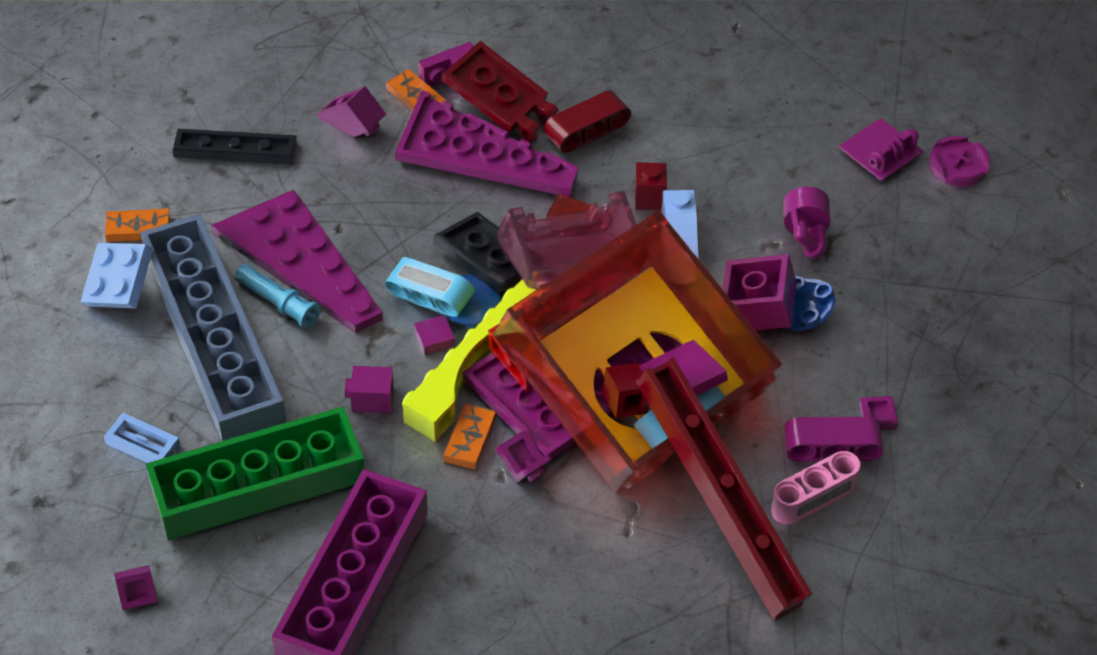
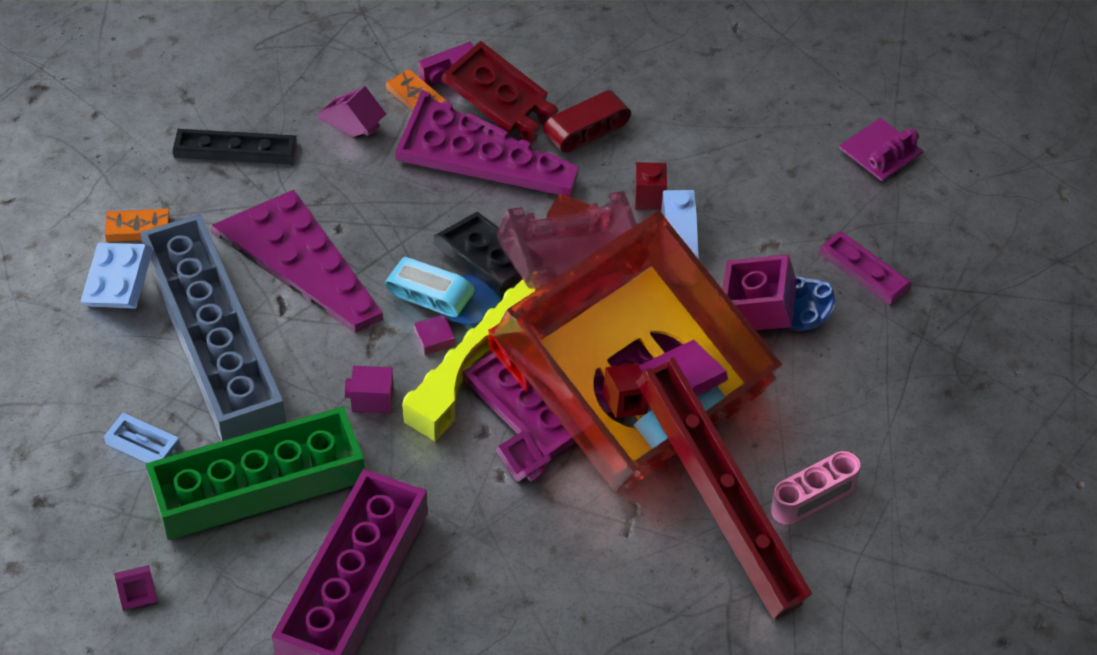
(287, 300): medium azure pin -> none
(469, 436): orange tile -> none
(808, 217): magenta piece -> none
(820, 437): magenta beam -> none
(865, 268): none -> magenta tile
(880, 408): magenta tile -> none
(959, 161): magenta tile -> none

